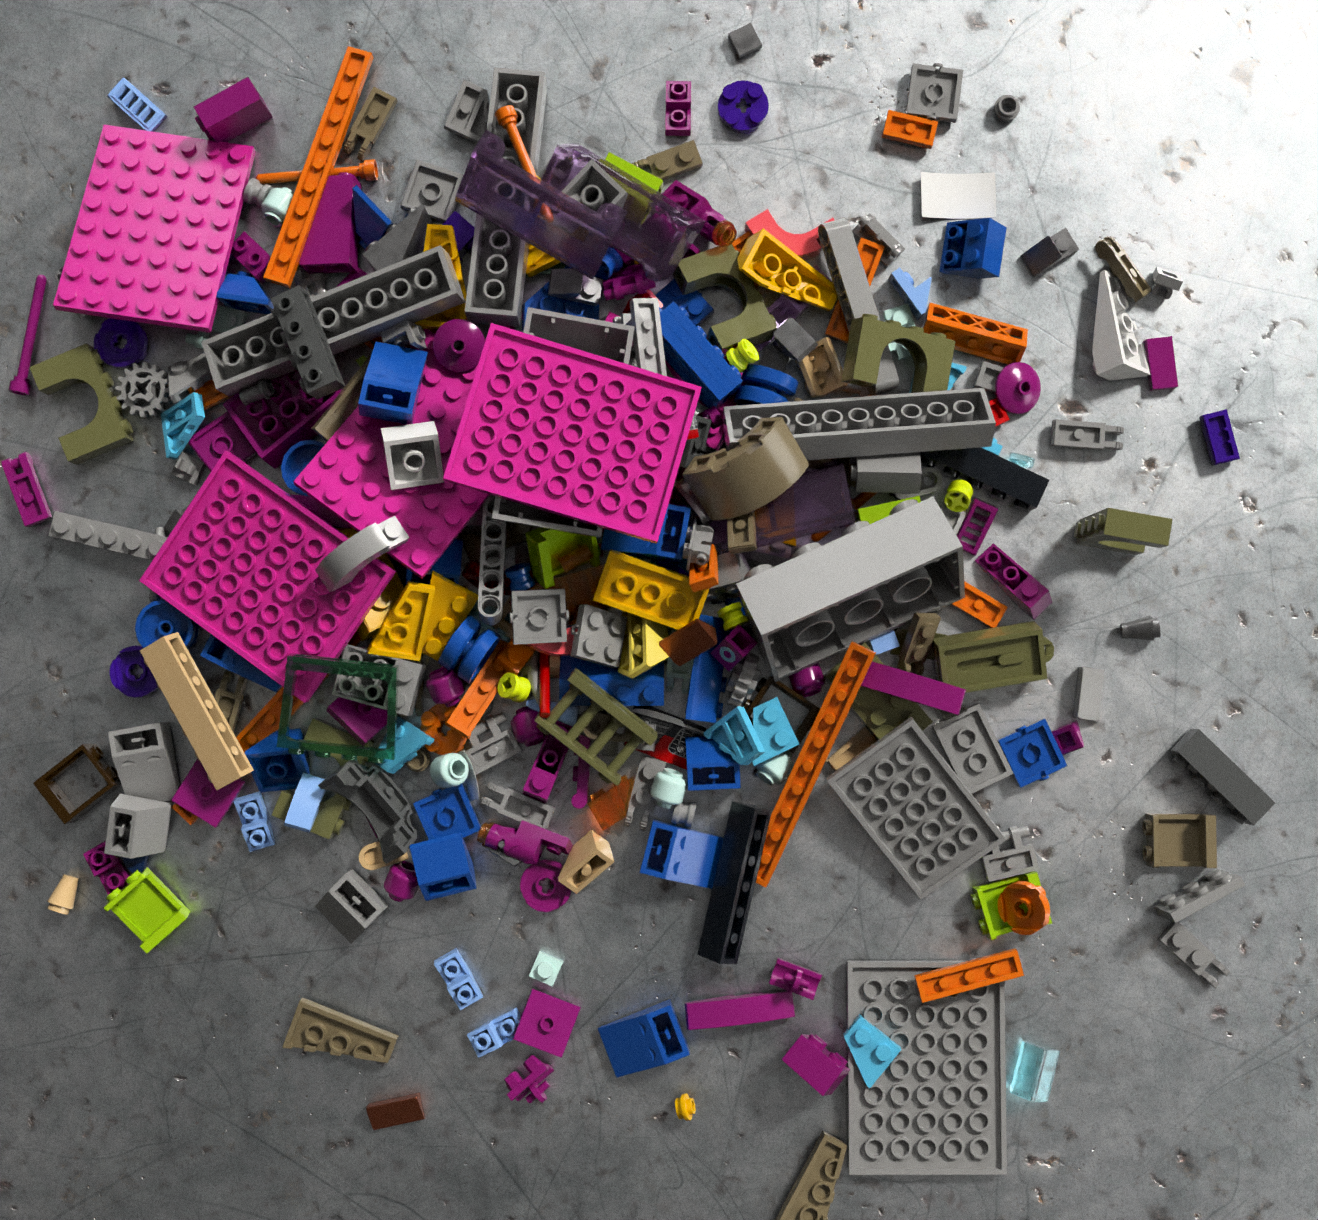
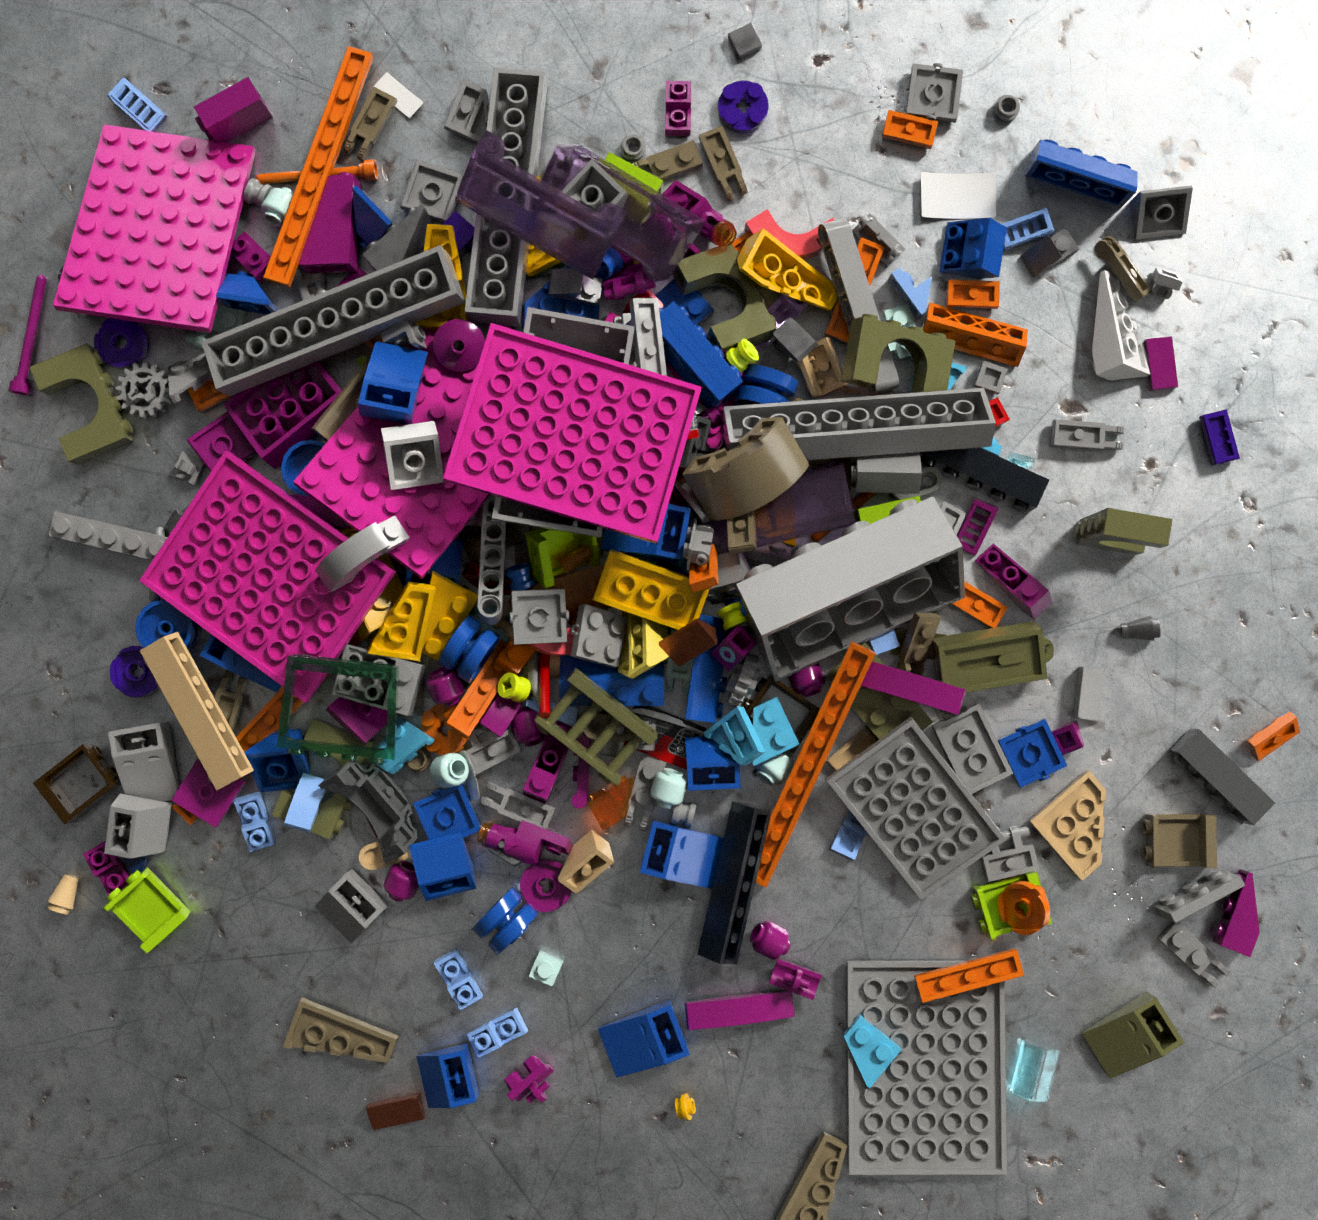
(26, 490): magenta plate -> none
(181, 423): medium azure wing -> none
(262, 390): dark grey pin -> none
(307, 343): dark grey brick -> none
(407, 101): none -> white sticker
(448, 1077): none -> blue slope
(499, 715): none -> magenta slope
(505, 921): none -> blue wheel
(506, 117): orange piece -> none
(546, 1022): magenta plate -> none
(633, 140): none -> light grey plate
(722, 160): none -> dark tan hinge
(770, 940): none -> magenta head
(816, 1064): magenta brick -> none
(848, 837): none -> light blue slope
(958, 502): neon yellow wheel -> none
(973, 294): none -> orange plate
(1009, 389): magenta dish -> none
(1029, 238): none -> light blue slope
(1075, 824): none -> tan plate
(1082, 173): none -> blue slope
(1132, 1036): none -> olive slope
(1161, 212): none -> light grey slope
(1239, 921): none -> magenta slope
(1273, 736): none -> orange plate

